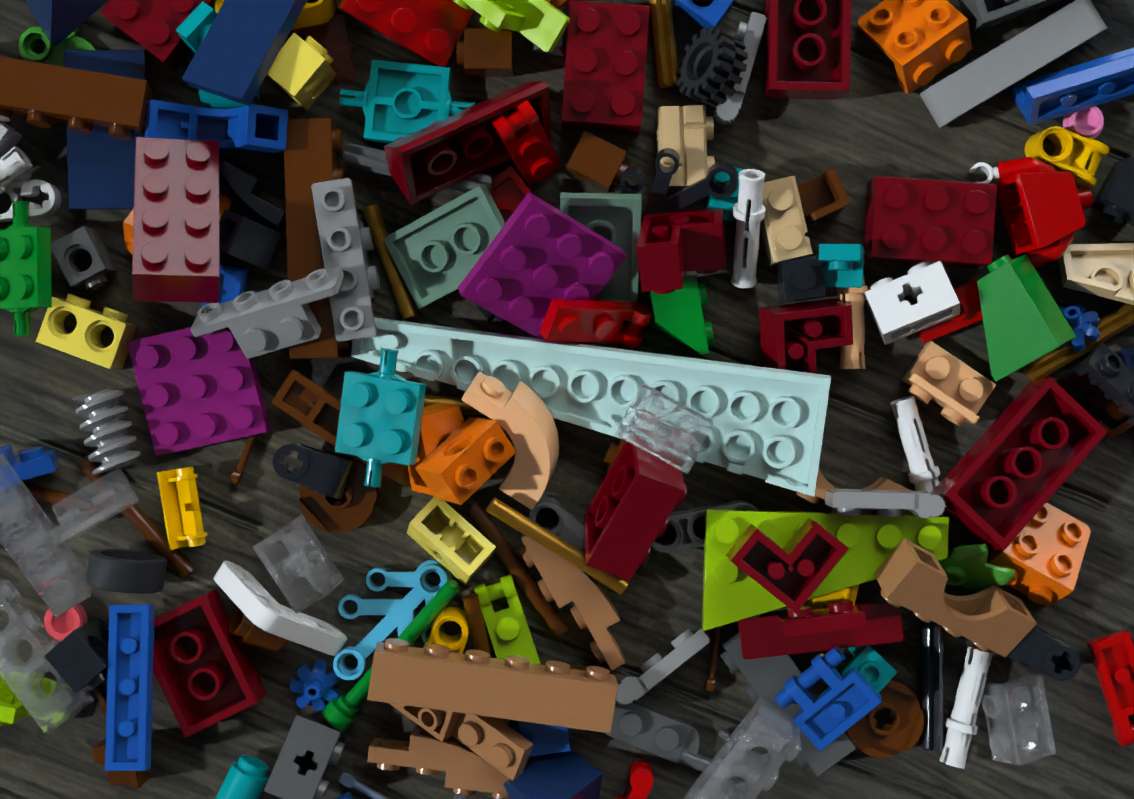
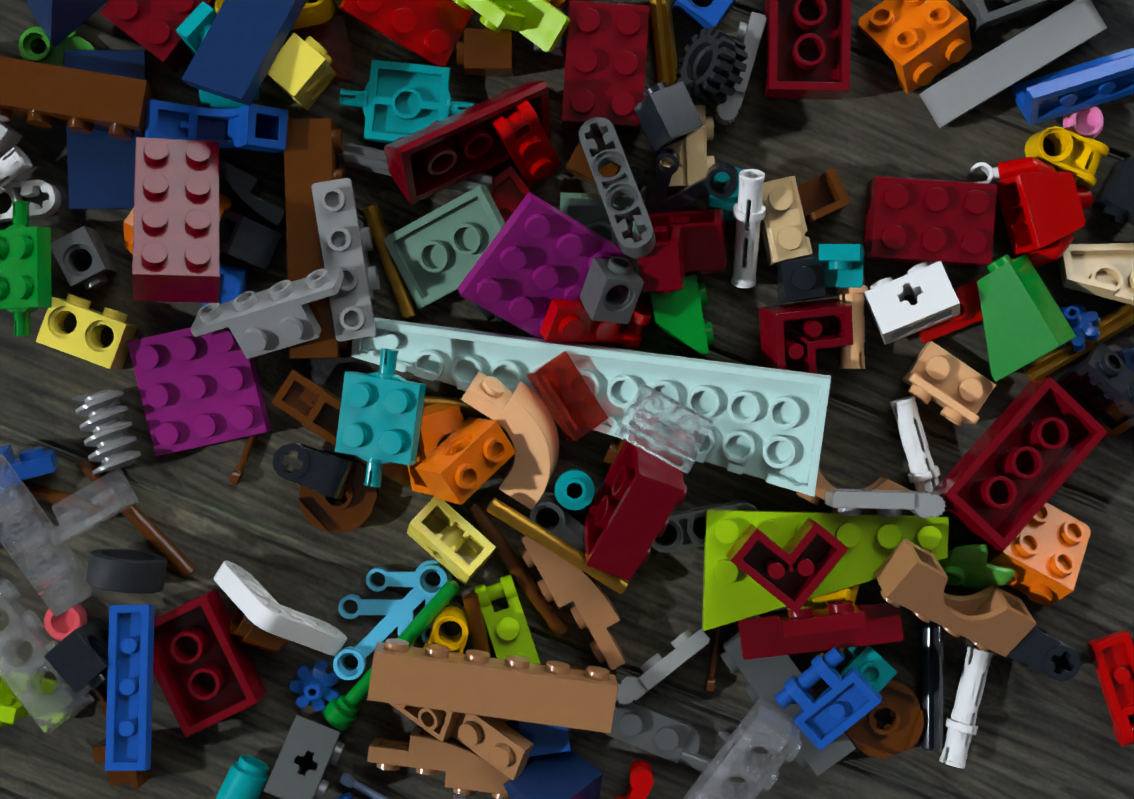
(181, 508): yellow hinge -> none
(298, 563): clear brick -> none
(567, 397): none -> clear red slope
(574, 476): none -> teal brick
(611, 290): none -> dark grey brick
(617, 186): none -> dark grey beam
(668, 115): none -> black brick
(1018, 720): clear bracket -> none

